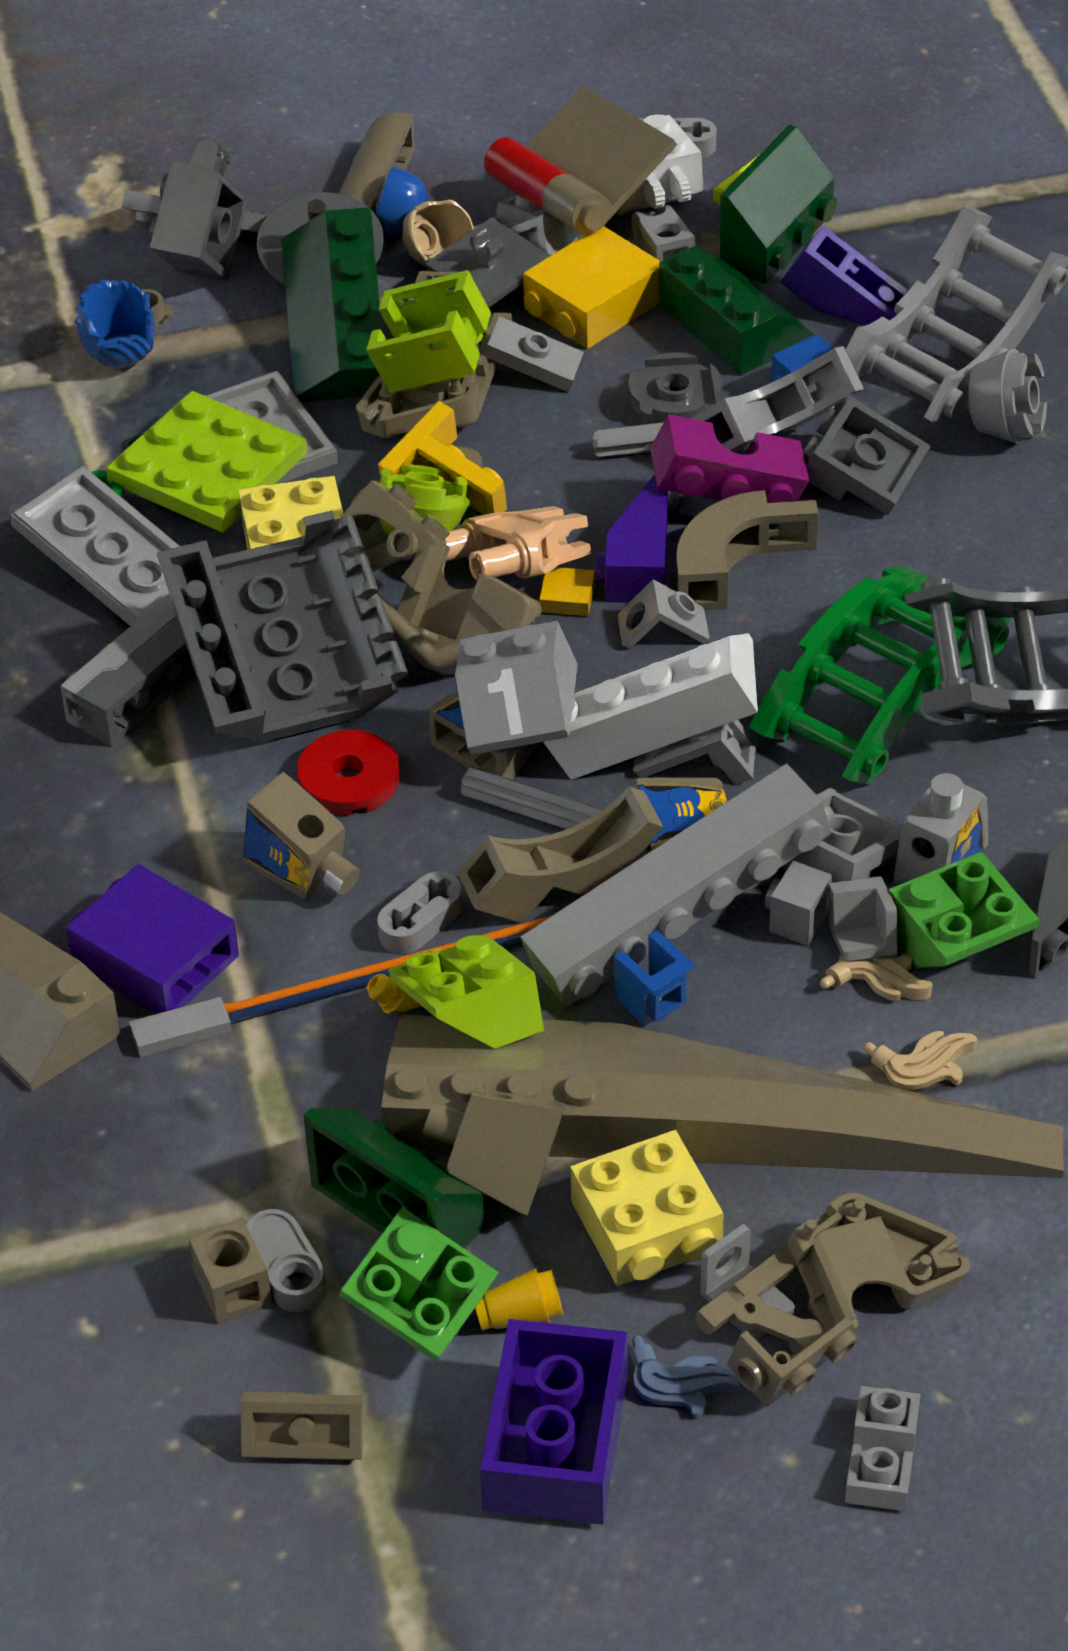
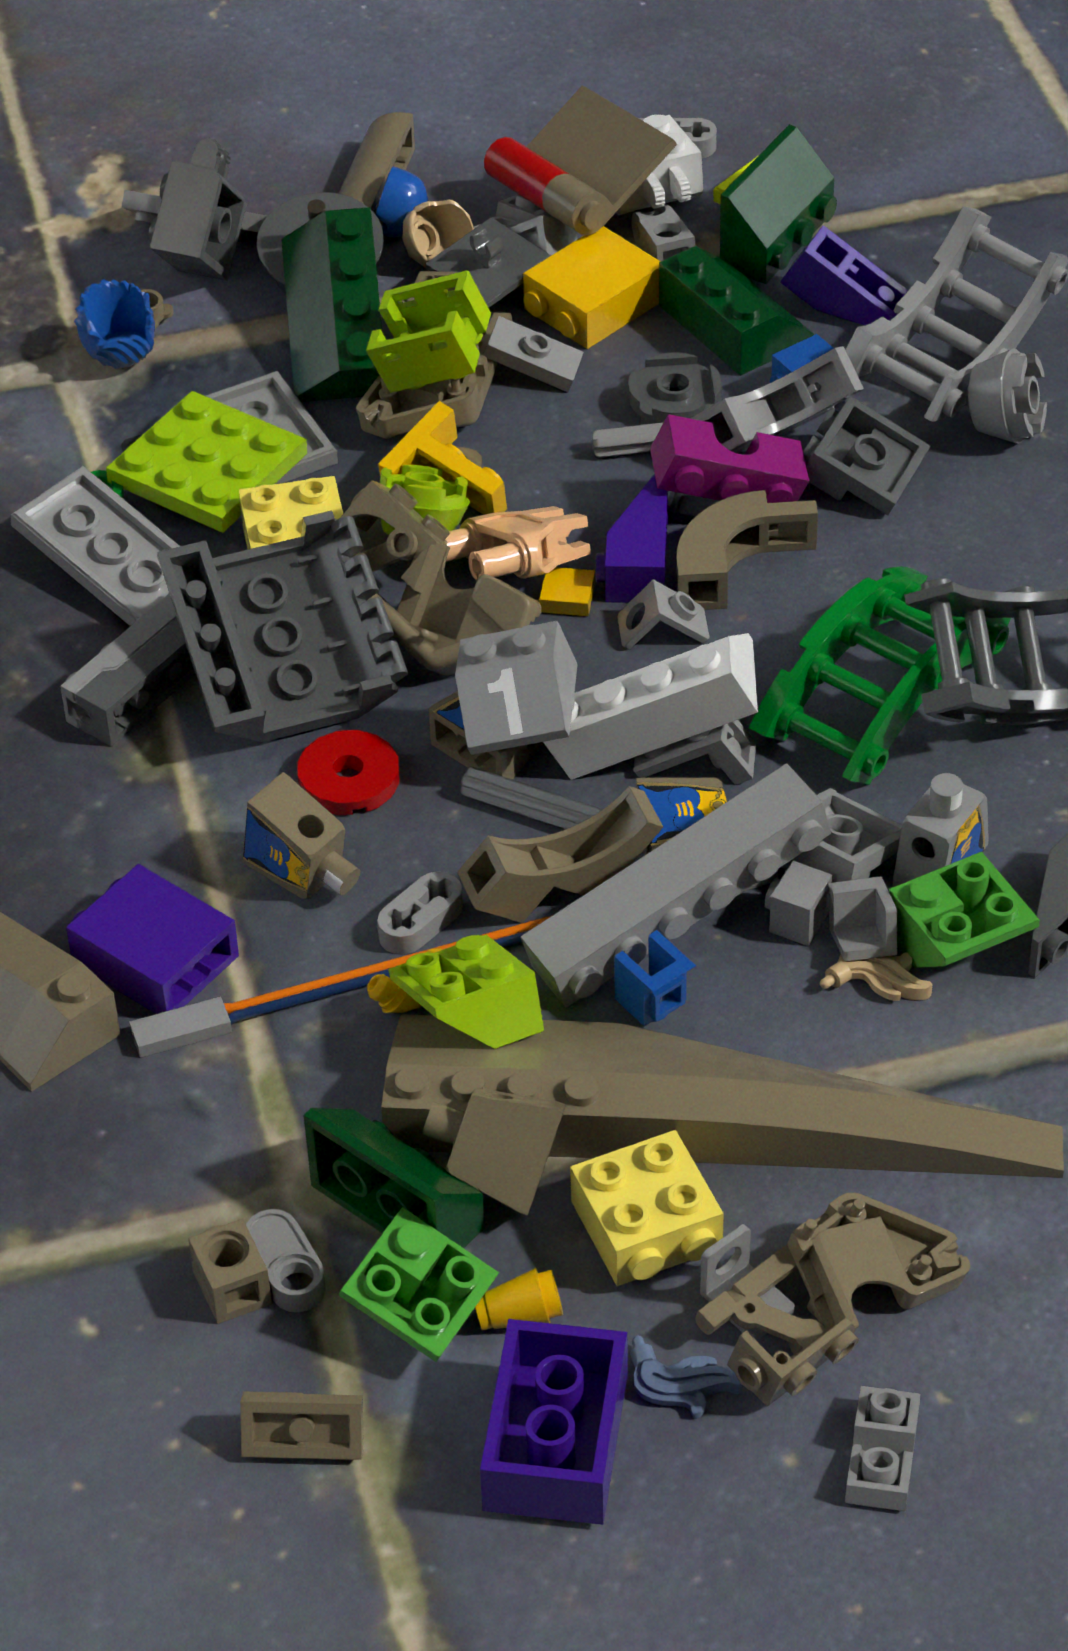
(927, 1064): tan piece -> none

